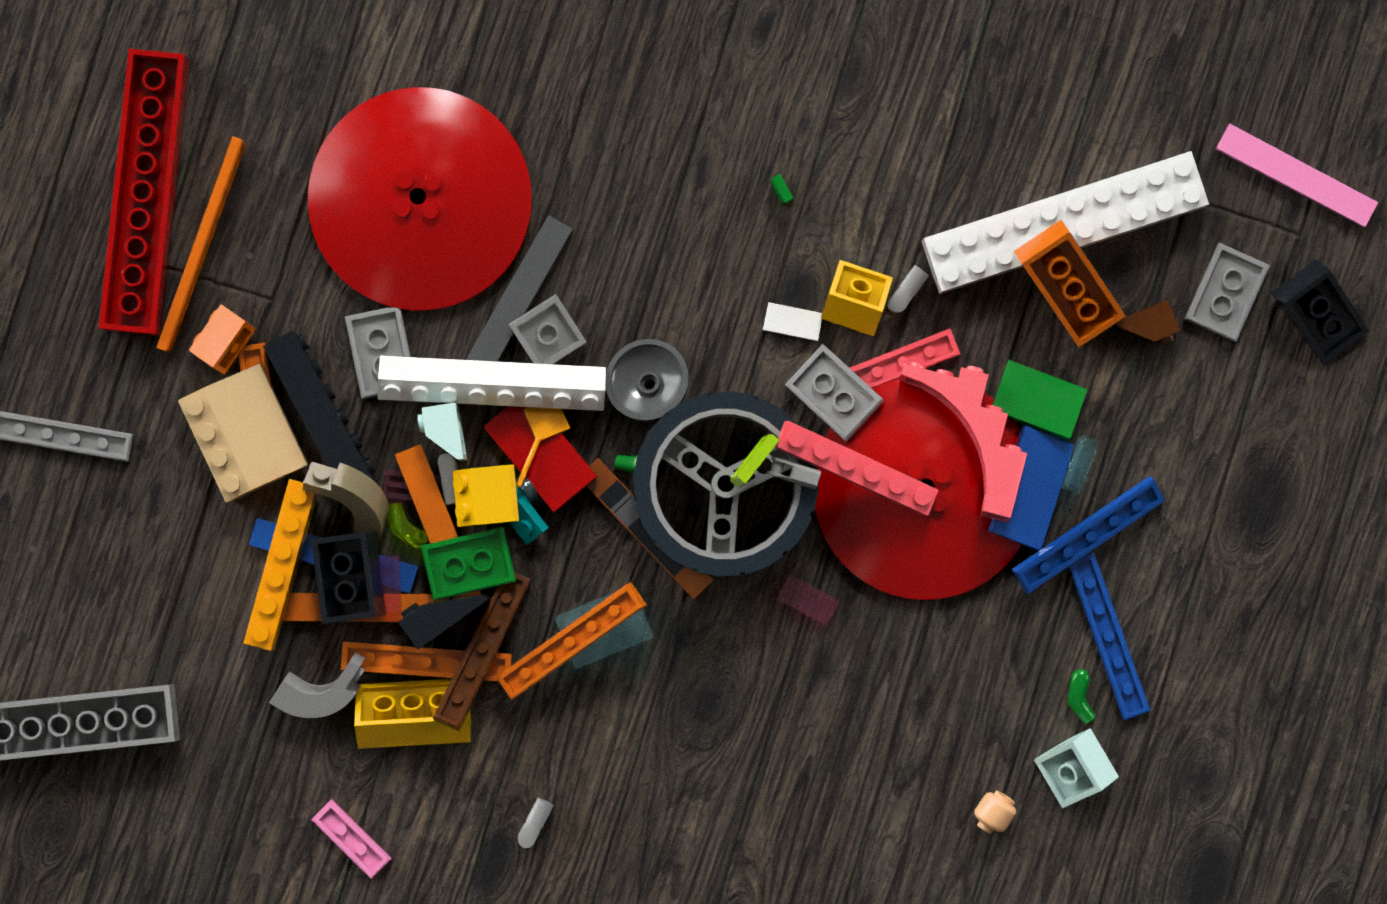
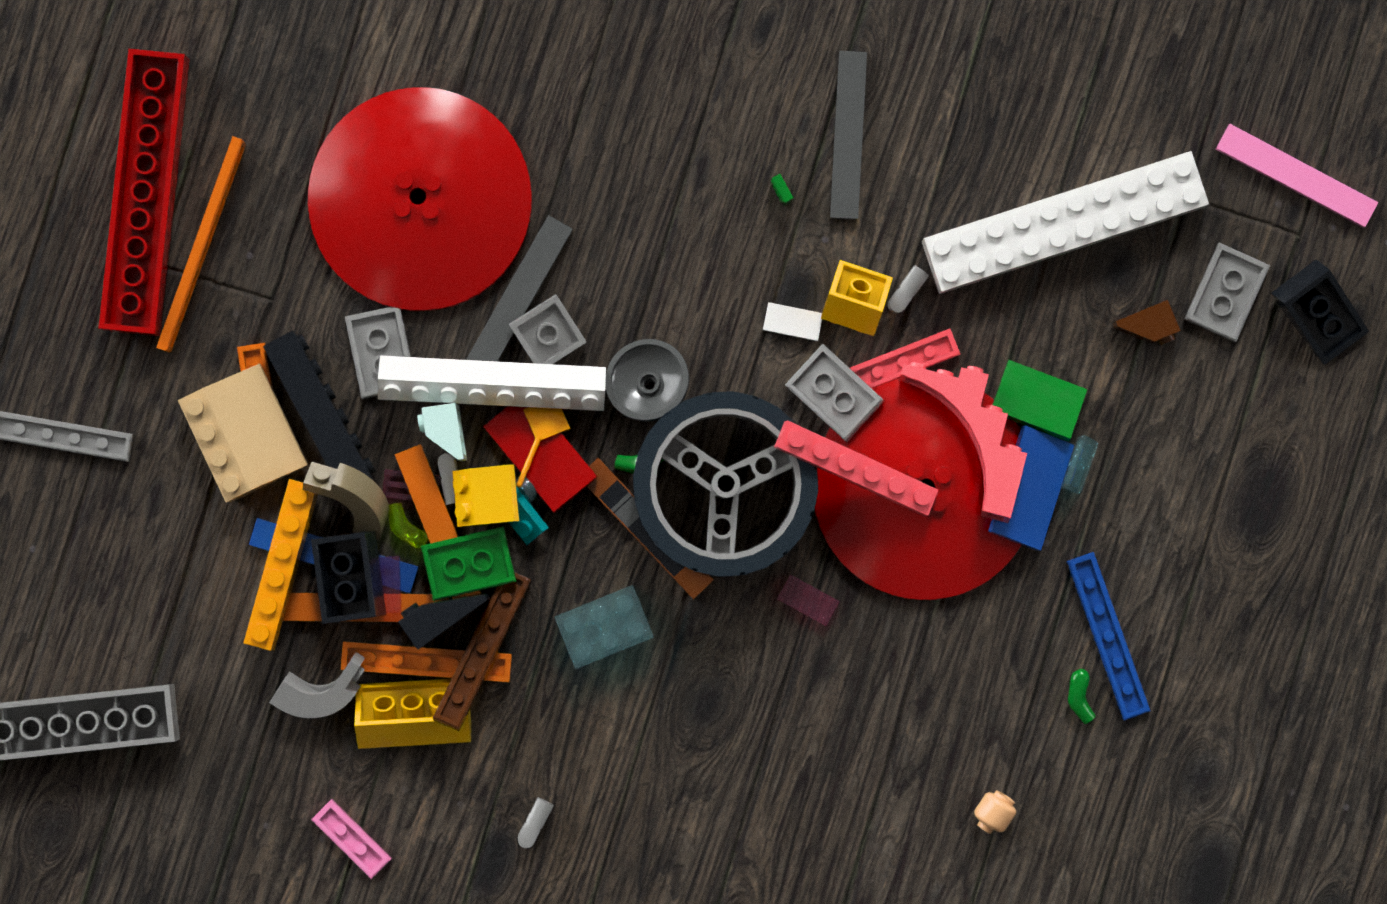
(222, 339): brick -> none
(571, 640): orange tile -> none
(754, 460): lime tile -> none
(799, 473): light grey bar -> none
(848, 135): none -> dark grey tile
(1069, 283): orange brick -> none
(1076, 768): light aqua slope -> none
(1088, 534): blue tile -> none

